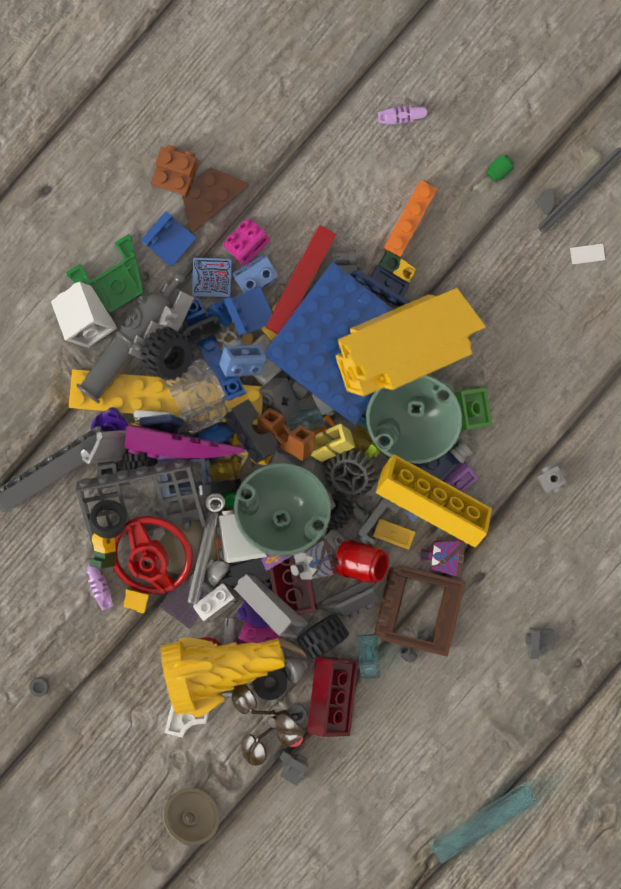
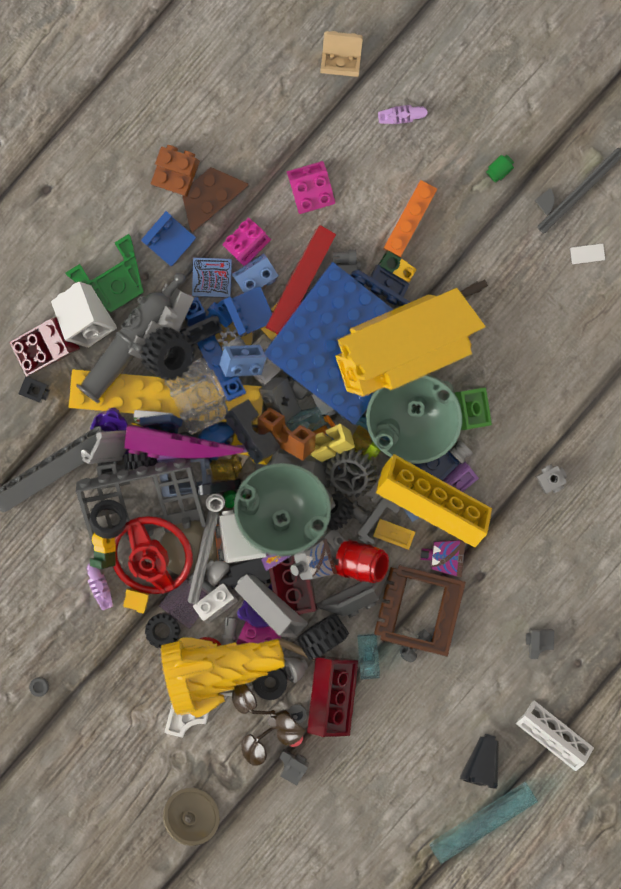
(27, 390): none -> black brick
(42, 347): none -> slope
(158, 619): none -> black tyre
(311, 187): none -> dark pink bracket
(341, 53): none -> tan bracket
(474, 288): none -> dark brown animal
(483, 763): none -> black cone
(553, 739): none -> white fence

